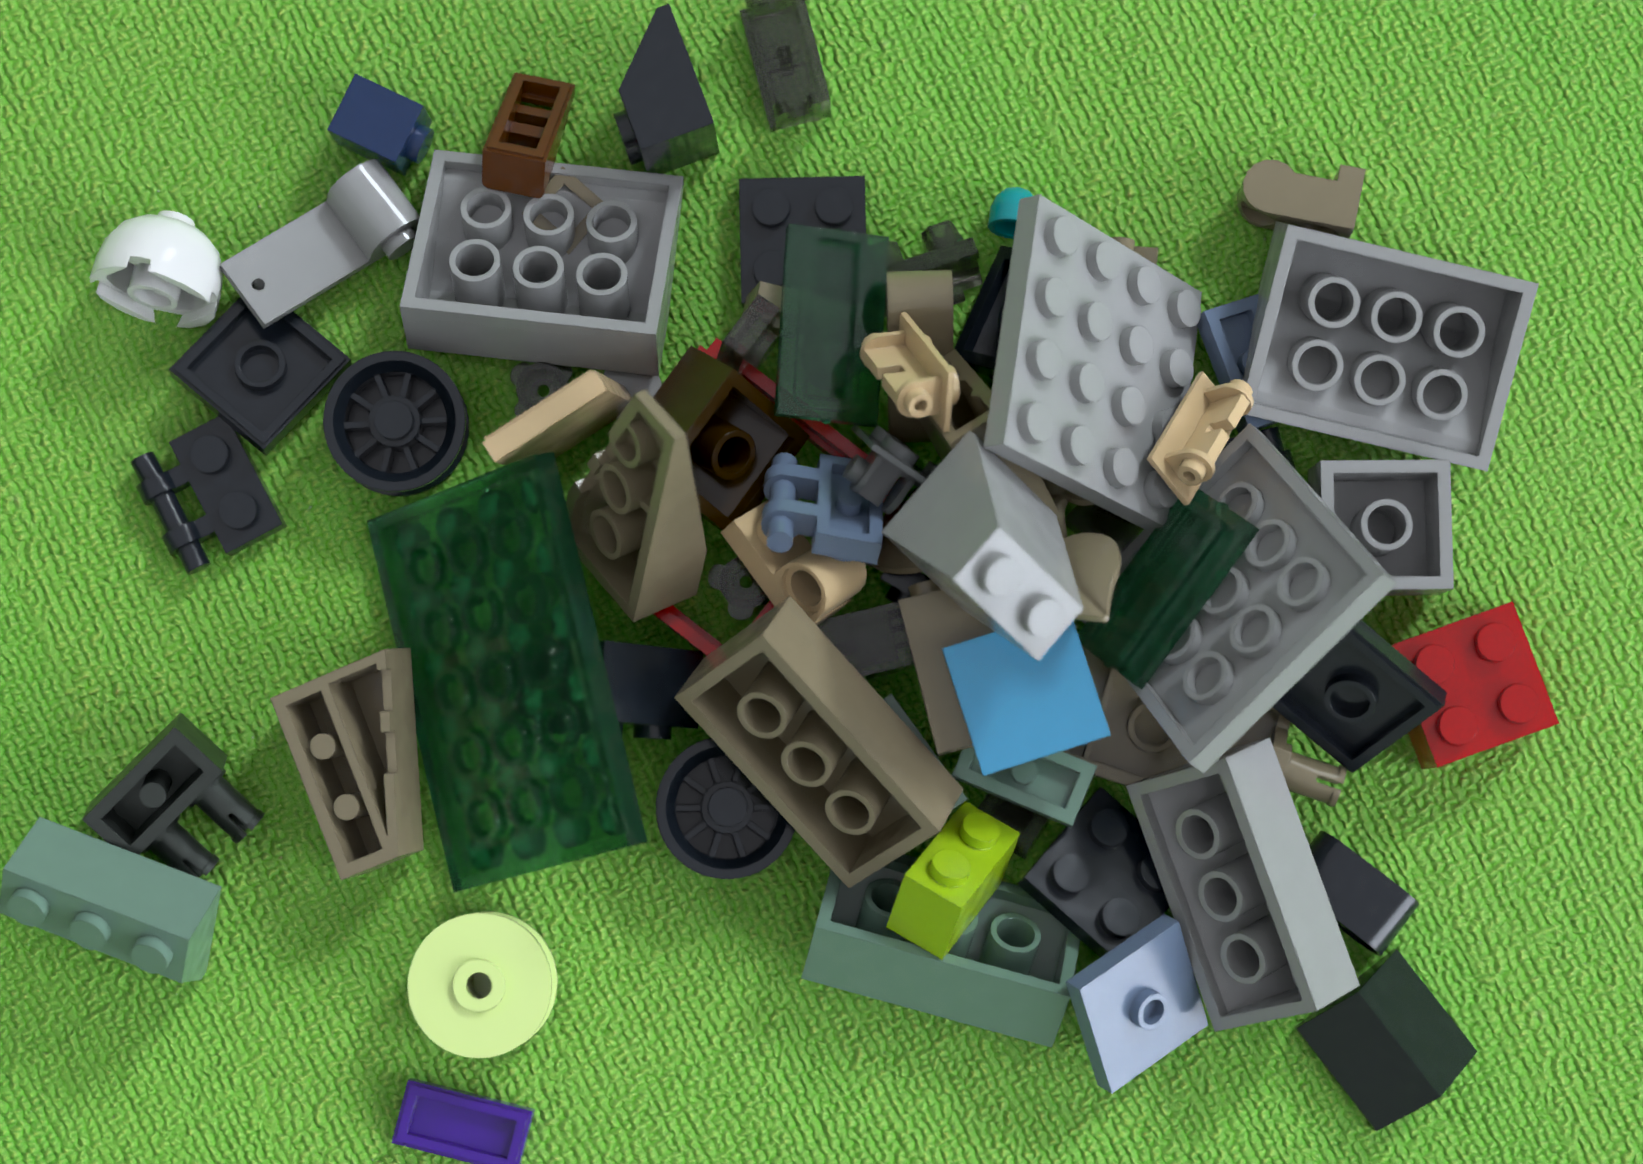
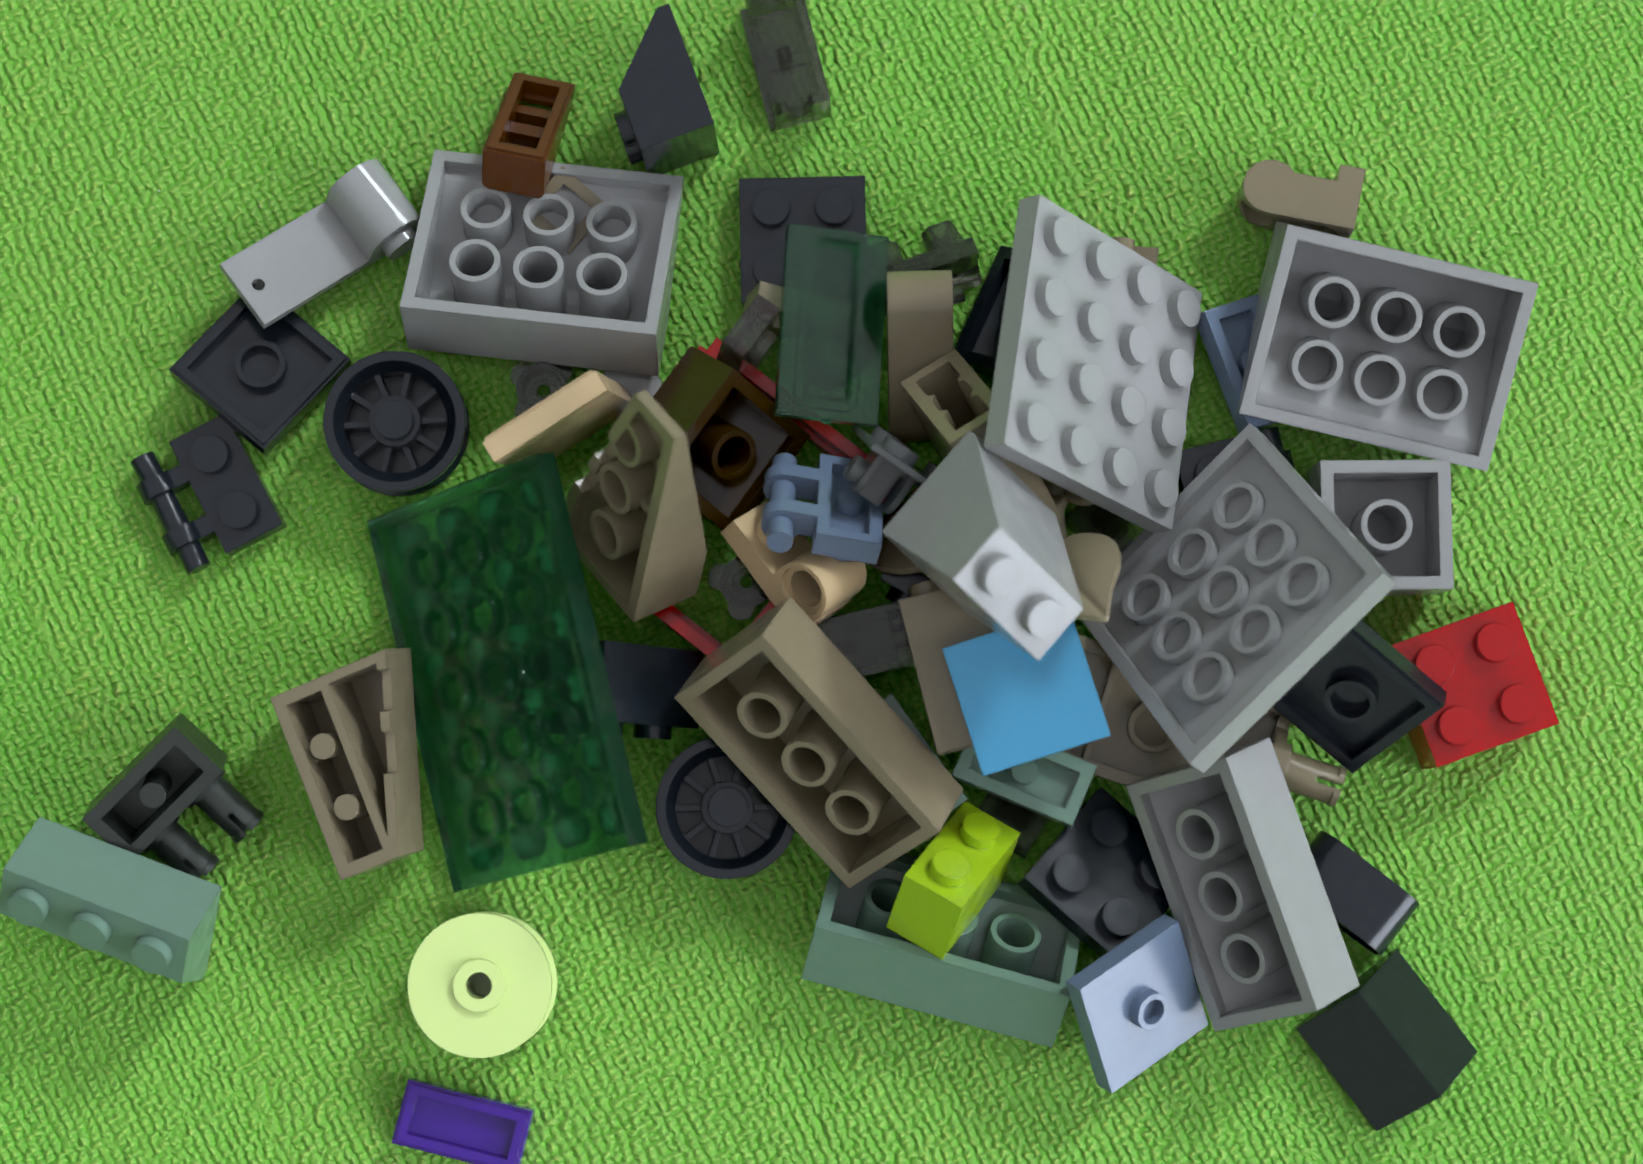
(160, 266): white cylinder -> none
(382, 125): dark blue brick -> none
(912, 372): tan hinge -> none
(1005, 210): teal hinge -> none
(1167, 586): clear green piece -> none
(1198, 433): tan hinge -> none

